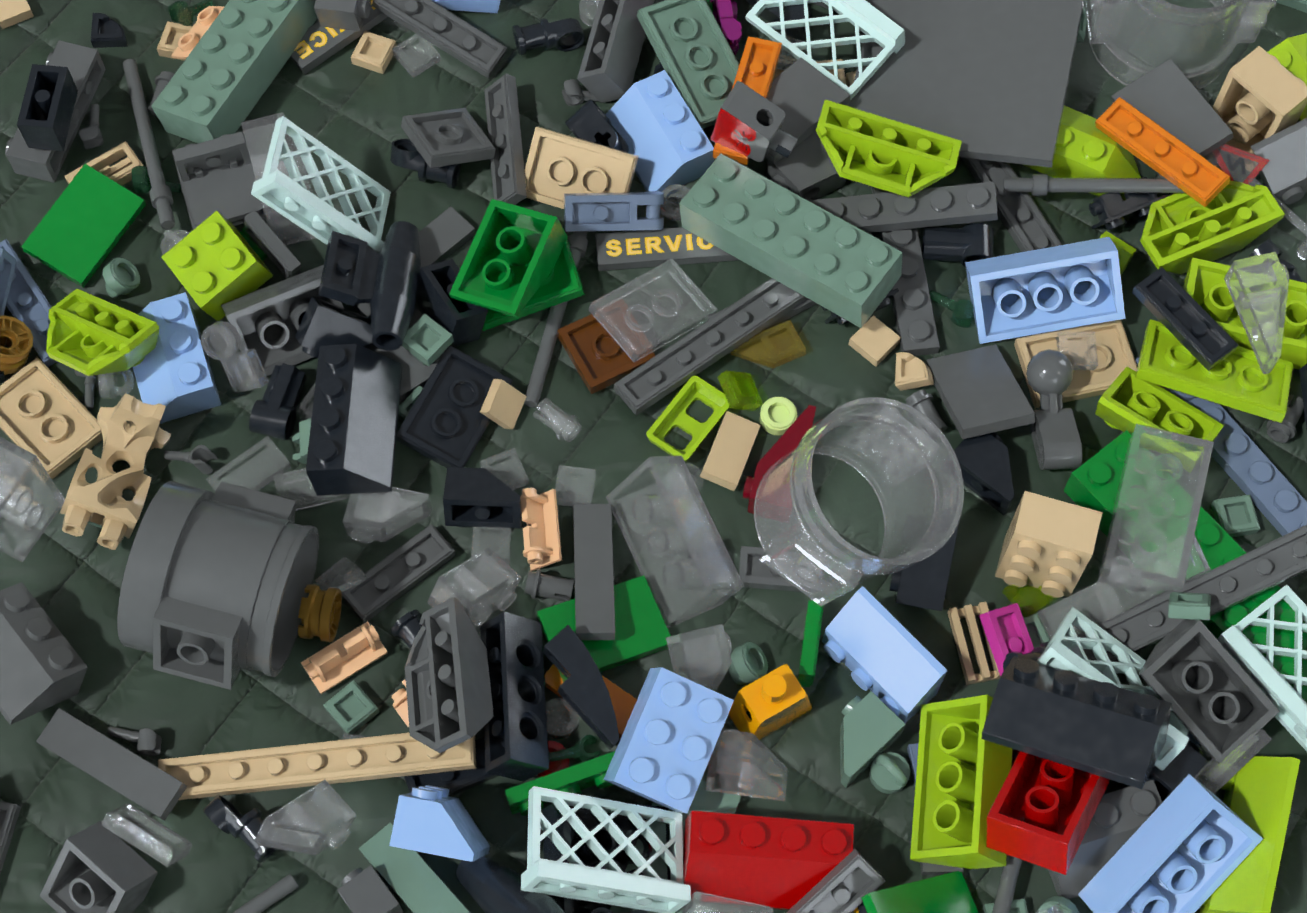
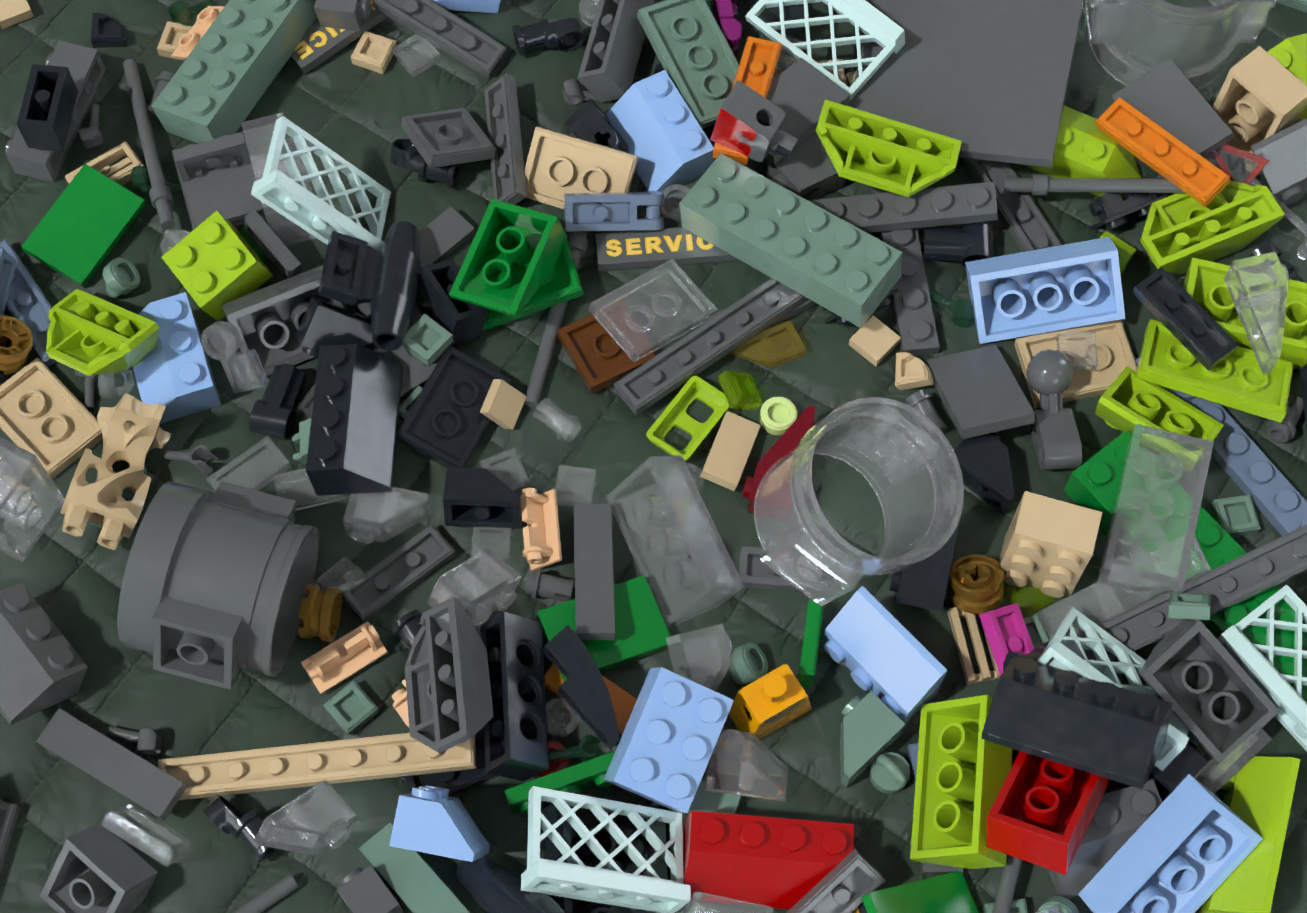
(976, 584): none -> pearl gold wheel

